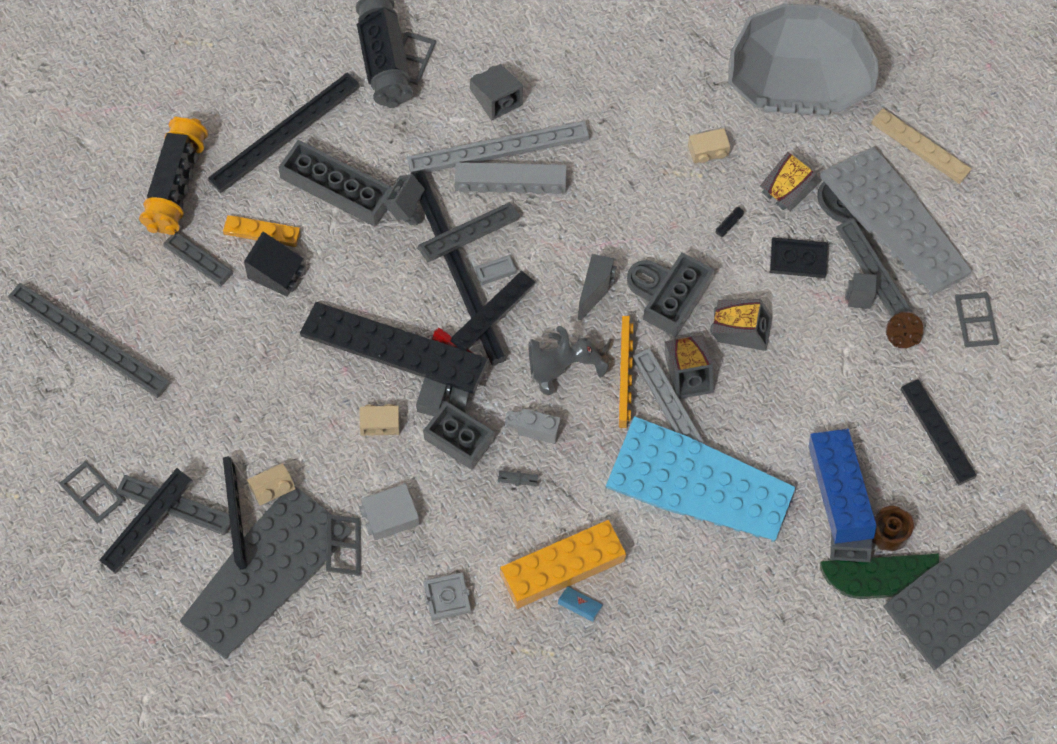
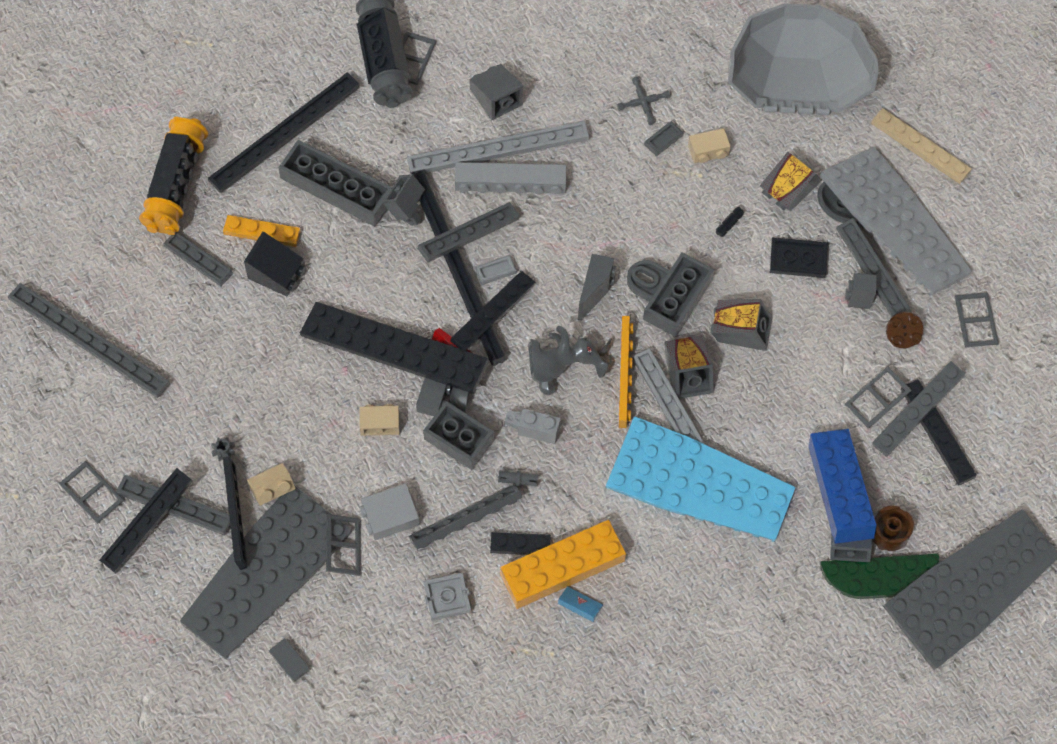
(222, 443): none -> dark grey gear
(289, 660): none -> dark grey tile
(465, 516): none -> dark grey plate
(517, 543): none -> black plate
(643, 100): none -> dark grey piece
(663, 138): none -> dark grey tile
(887, 407): none -> dark grey window
(918, 409): none -> dark grey plate

